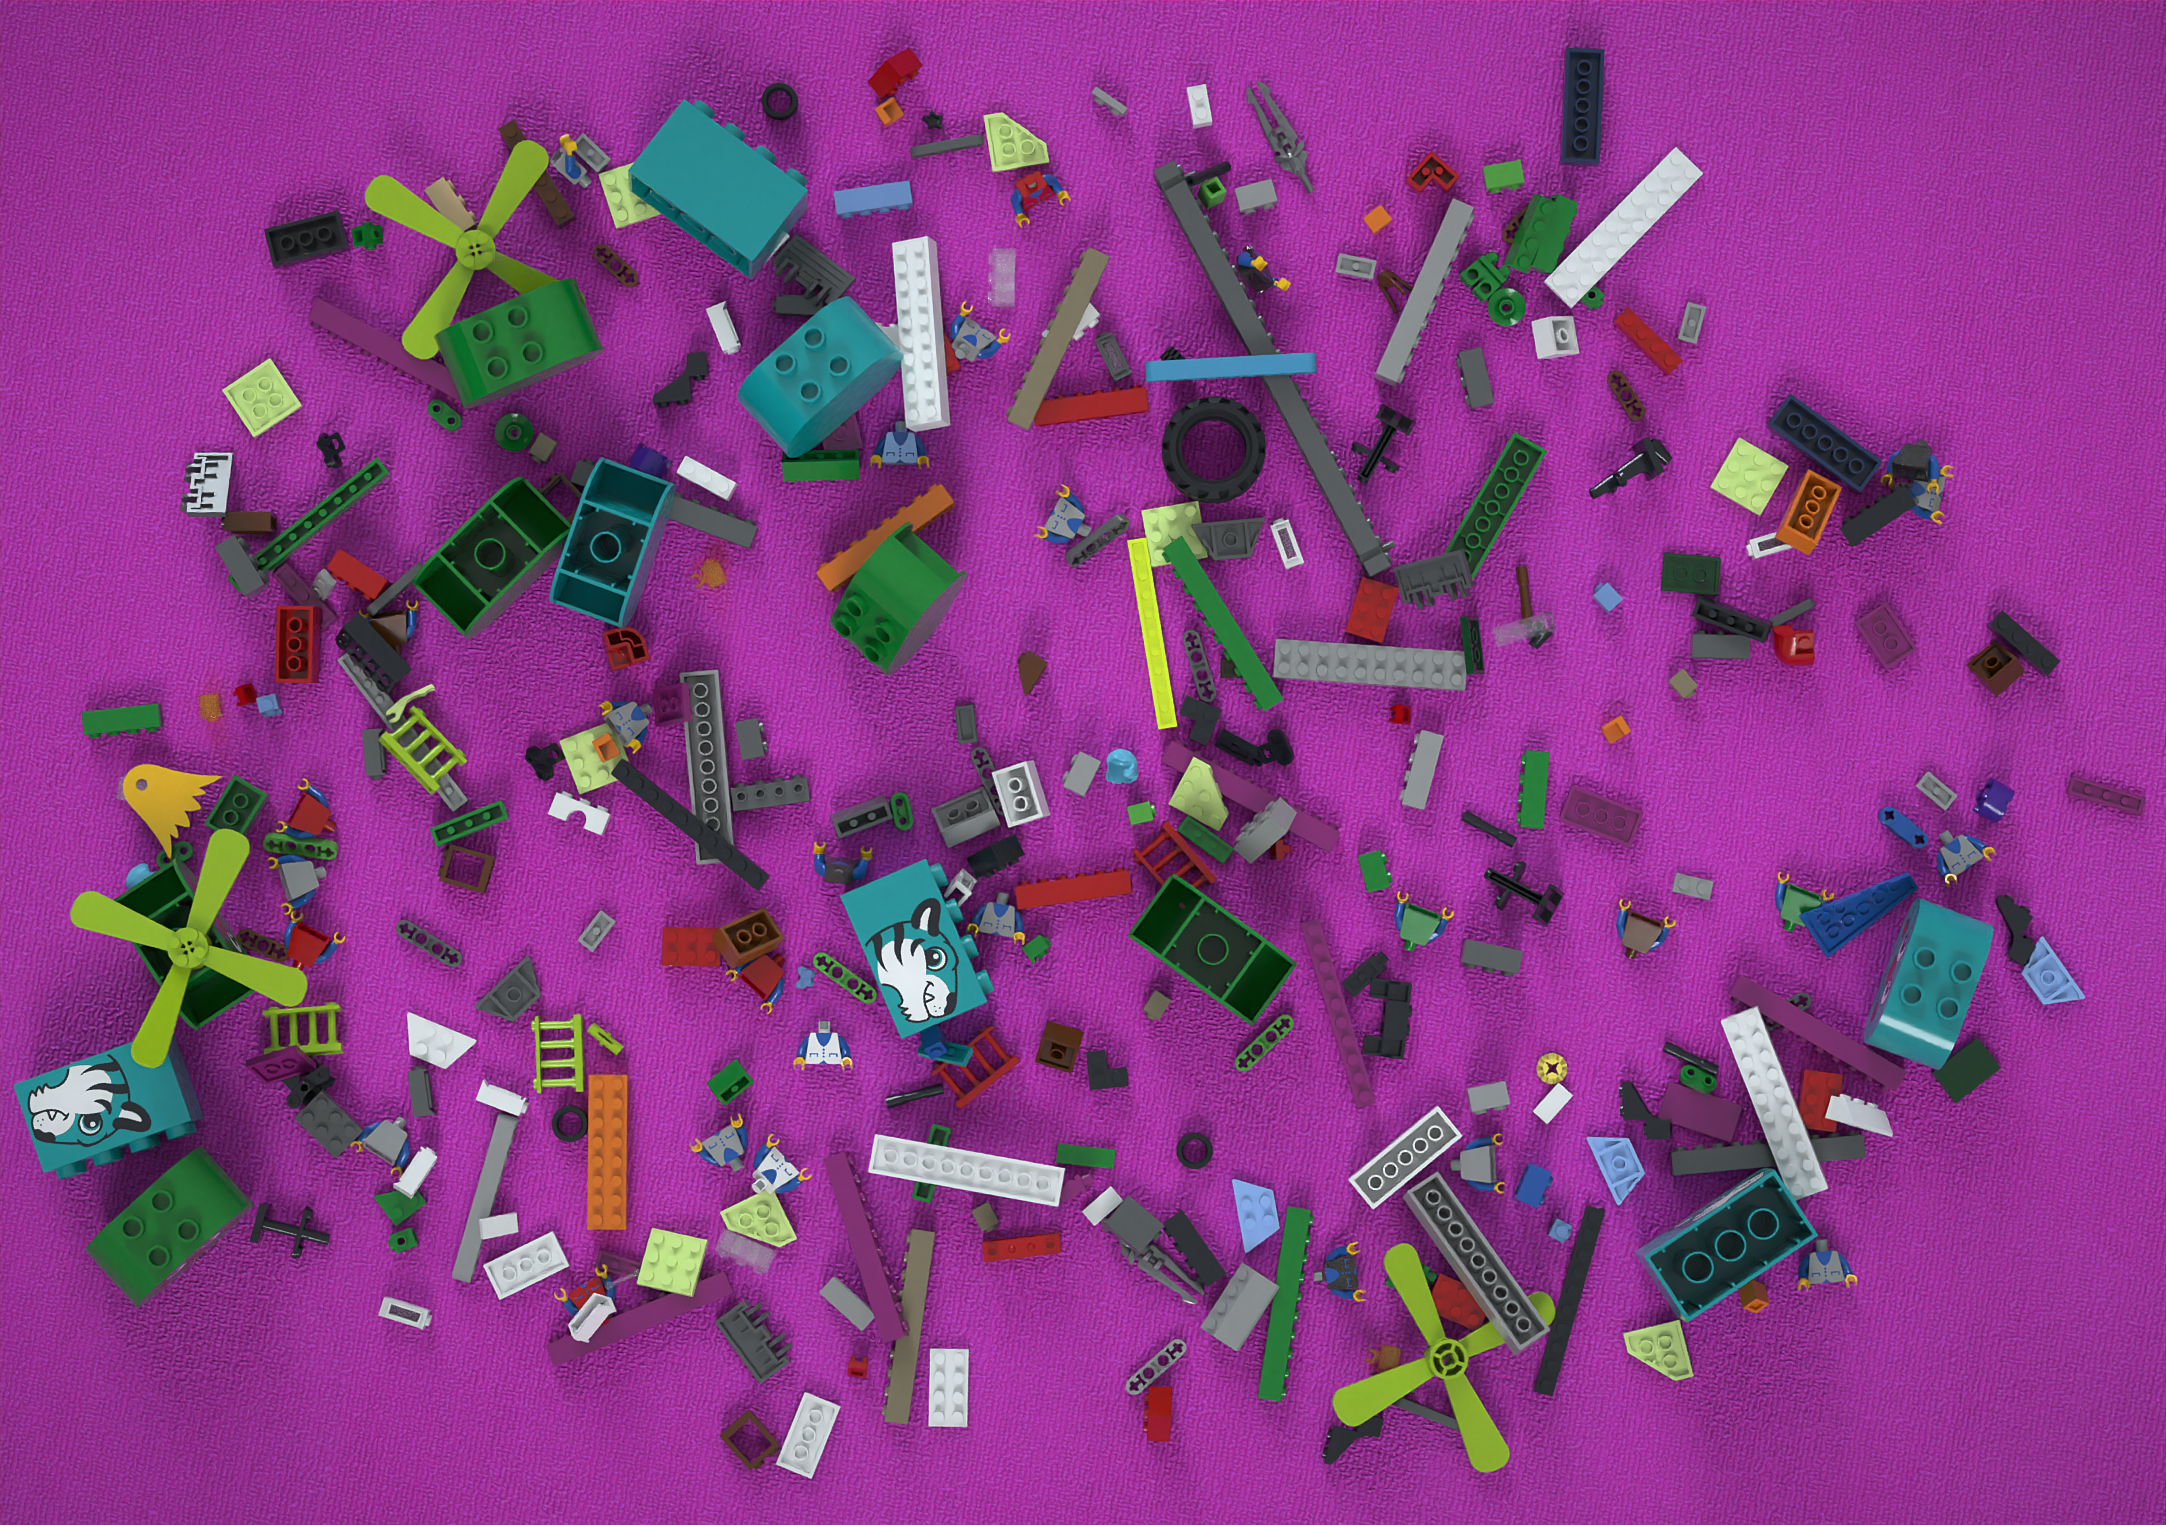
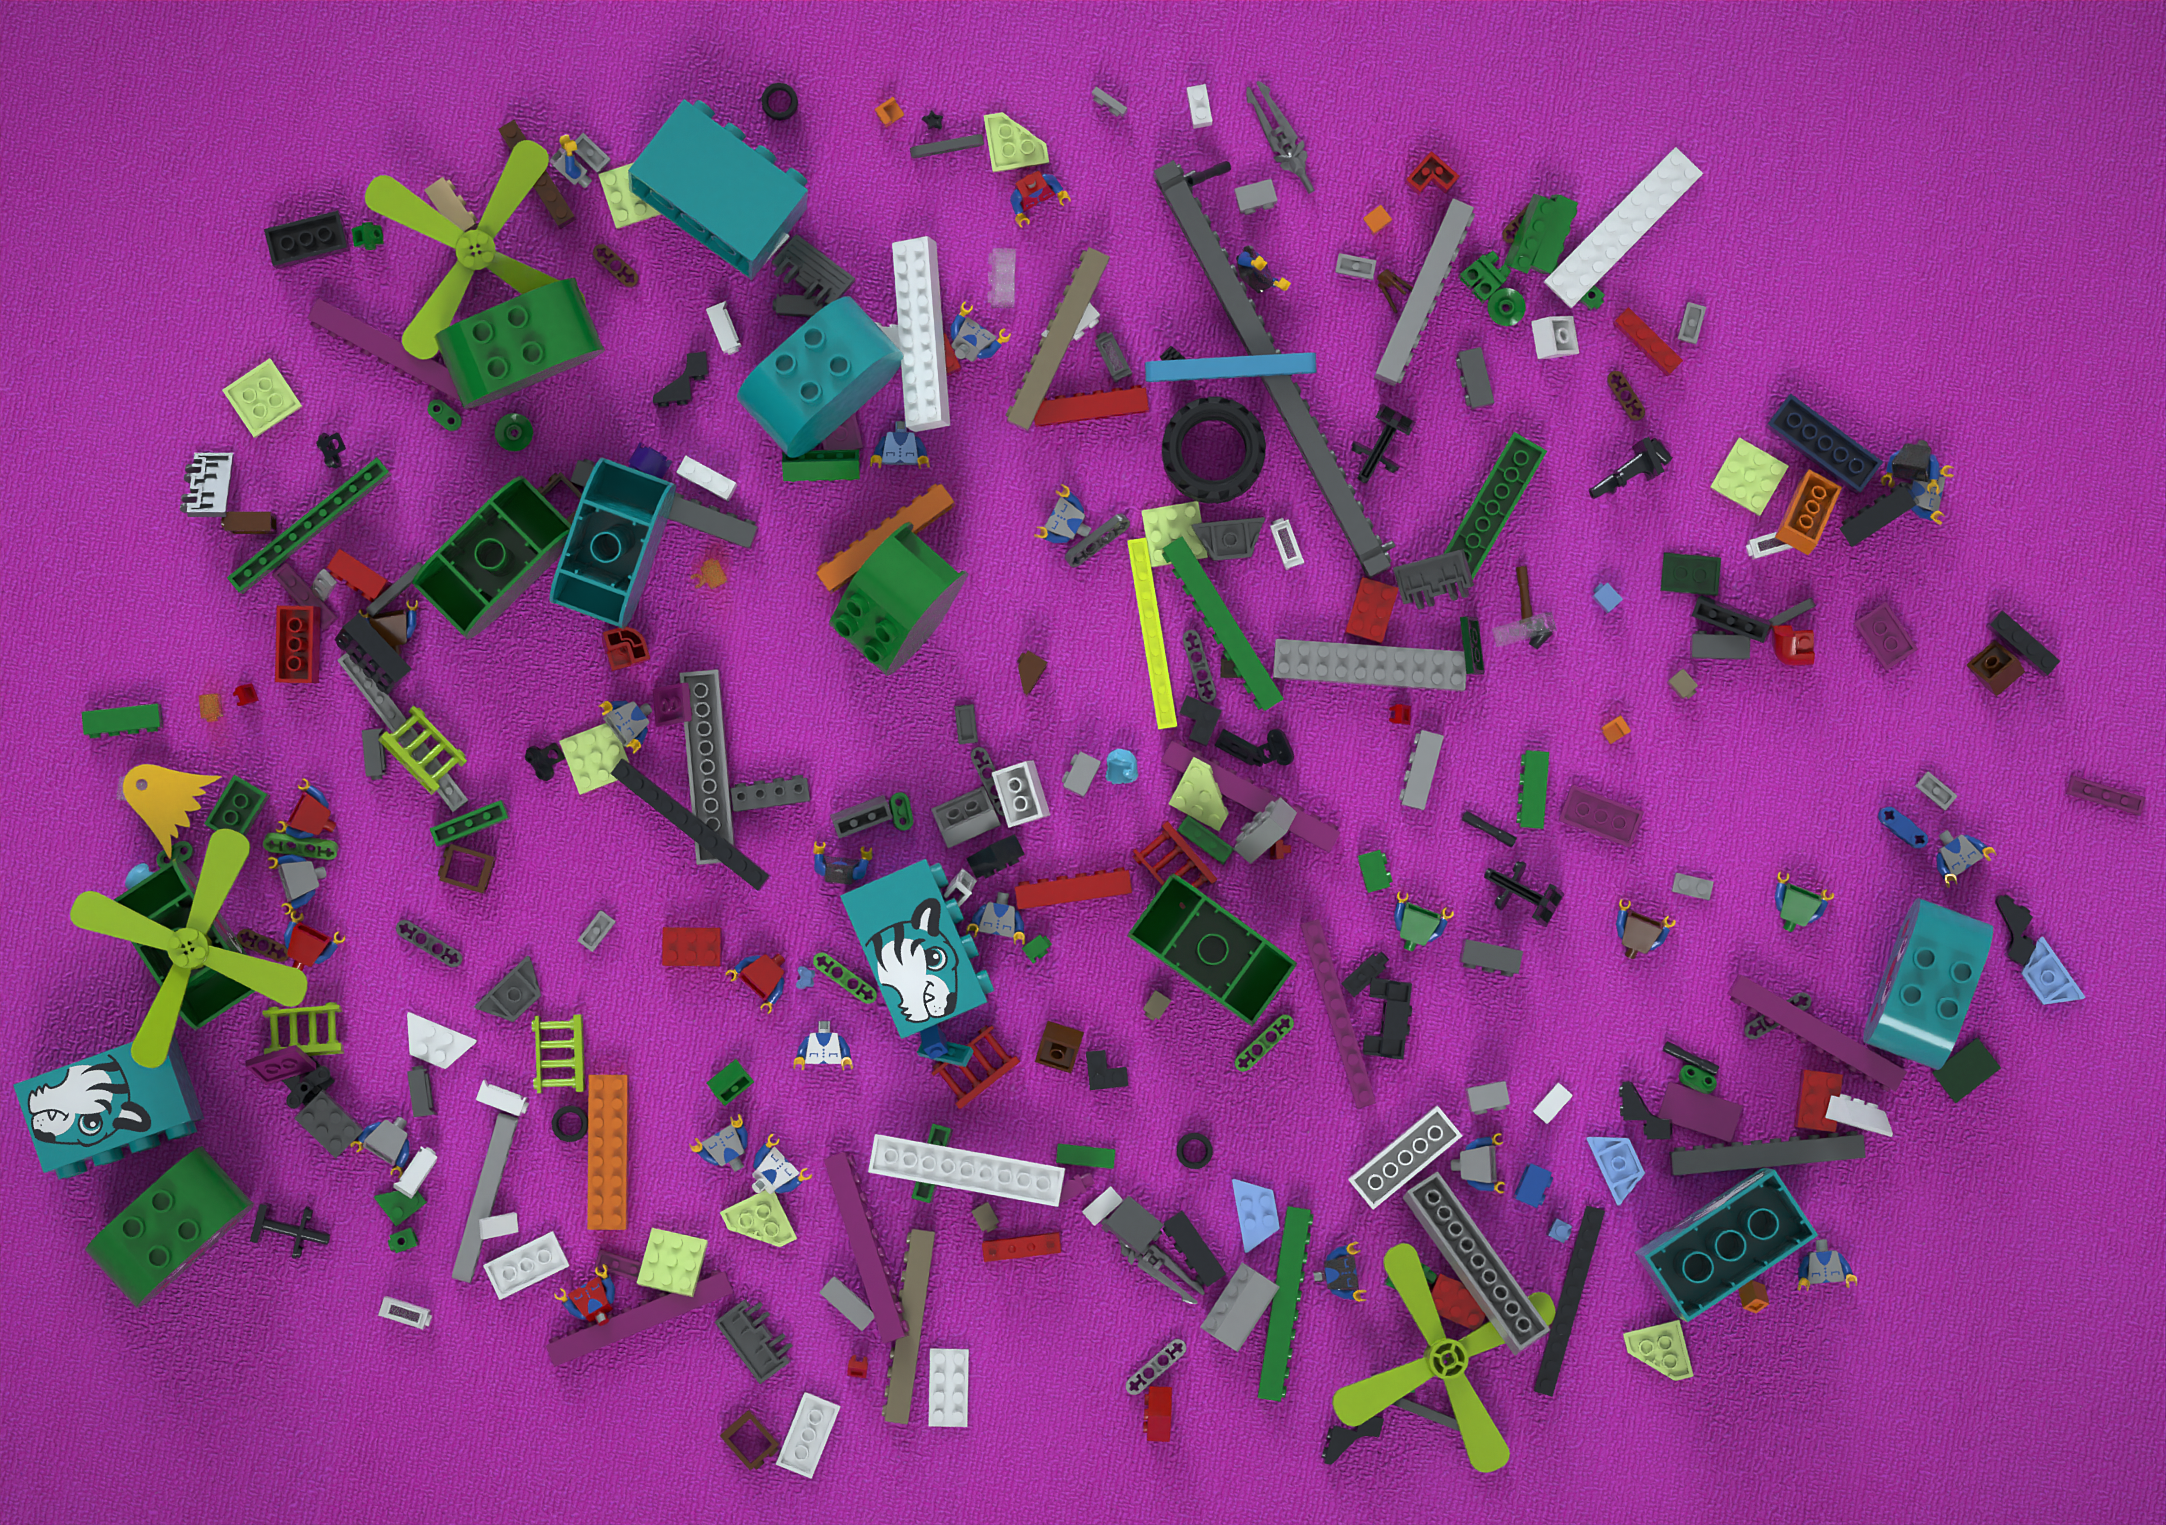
(243, 566): dark grey brick -> none
(269, 705): medium blue brick -> none
(399, 707): yellowish green arm -> none
(543, 449): dark tan brick -> none
(564, 806): white arch -> none
(591, 1317): white window -> none
(605, 747): orange panel -> none
(609, 1285): clear hinge -> none
(614, 1047): lime pin -> none
(745, 1251): clear brick -> none
(748, 938): dark orange brick -> none
(750, 739): dark grey brick -> none
(873, 199): medium blue brick -> none
(895, 73): red brick -> none
(926, 1092): black piece -> none
(1141, 813): bright green brick -> none
(1211, 193): bright green brick -> none
(1387, 1357): clear yellow brick -> none
(1503, 176): bright green brick -> none
(1542, 1068): light yellow gear -> none
(1582, 107): dark blue brick -> none
(1774, 1103): white brick -> none
(1847, 917): blue wing -> none
(1993, 800): dark purple brick -> none

